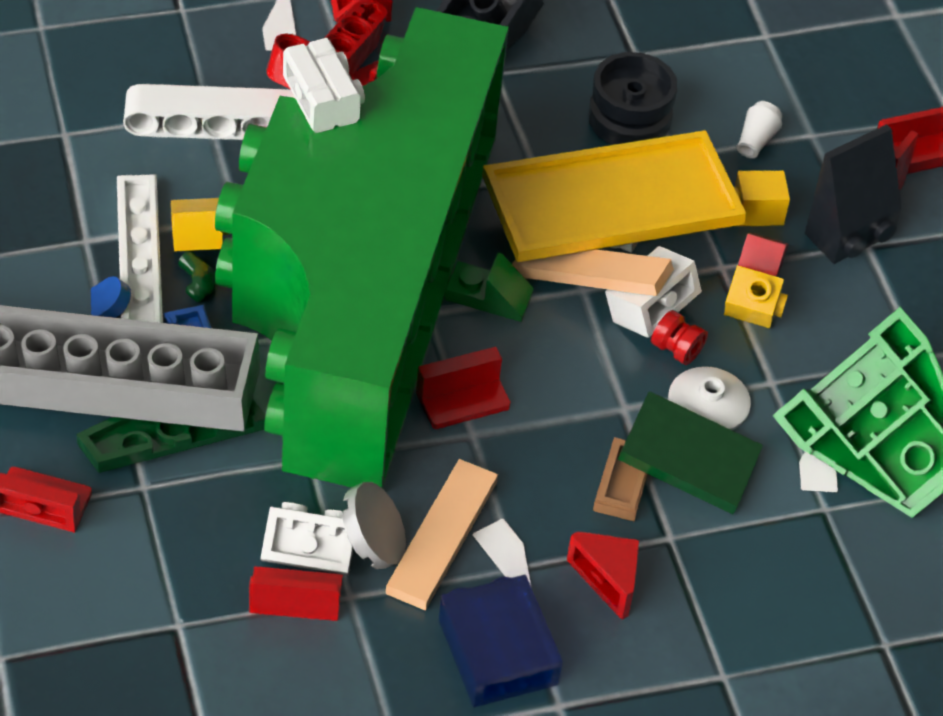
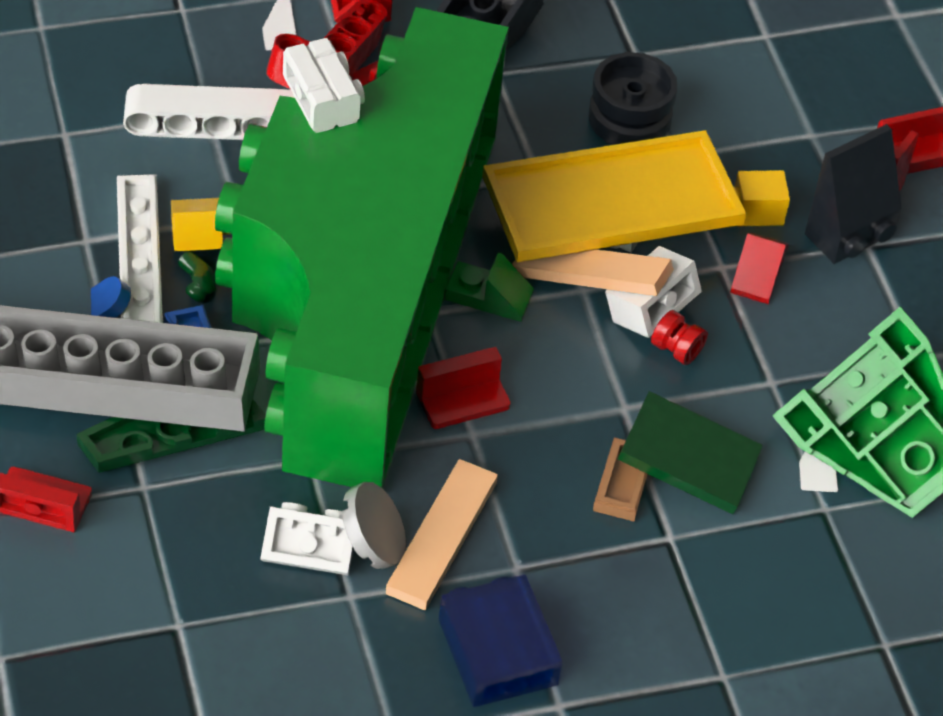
(295, 593): red panel -> none
(504, 548): white sticker -> none
(607, 567): red slope -> none
(725, 405): white dish -> none
(755, 297): yellow brick -> none
(760, 126): white cone -> none

